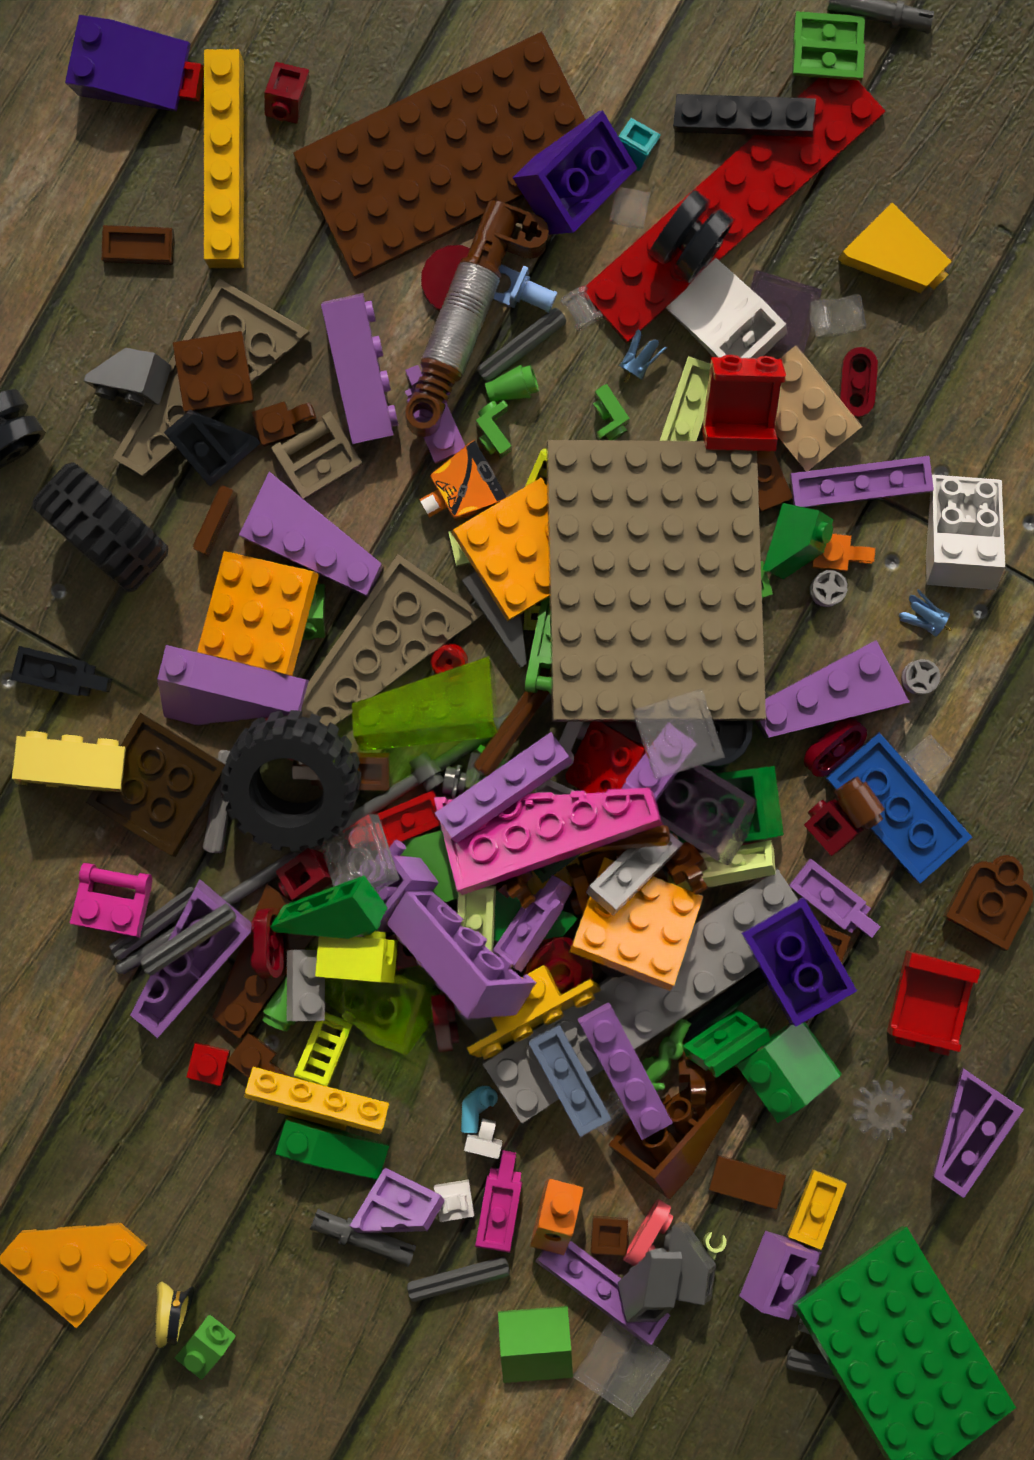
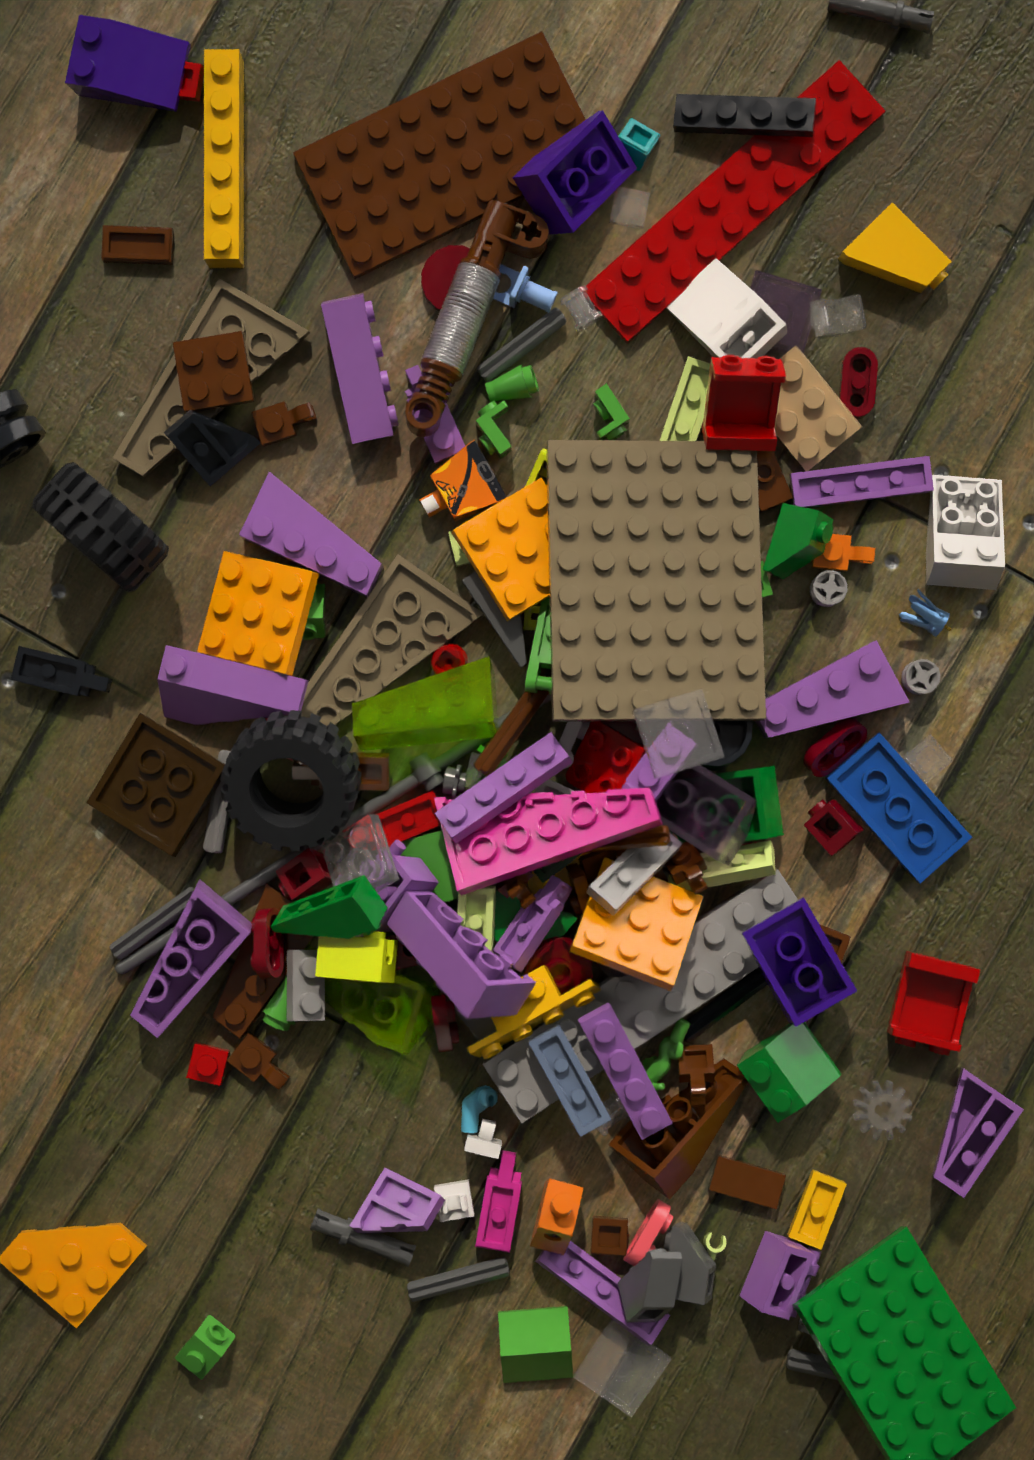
(68, 762): light yellow wedge -> none
(107, 911): dark pink plate -> none
(131, 375): dark grey slope -> none
(171, 1313): piece -> none
(188, 939): dark grey axle -> none
(214, 520): reddish brown tile -> none
(285, 92): dark red bracket -> none
(306, 1059): neon yellow slope -> none
(316, 1102): yellow bracket -> none
(324, 464): dark tan plate -> none
(331, 1148): green slope -> none
(638, 366): flat silver piece -> none
(696, 239): black wheel -> none
(726, 1043): green plate -> none
(828, 46): bright green slope -> none
(833, 899): medium lavender hinge -> none
(859, 803): reddish brown brick -> none
(992, 901): reddish brown plate -> none

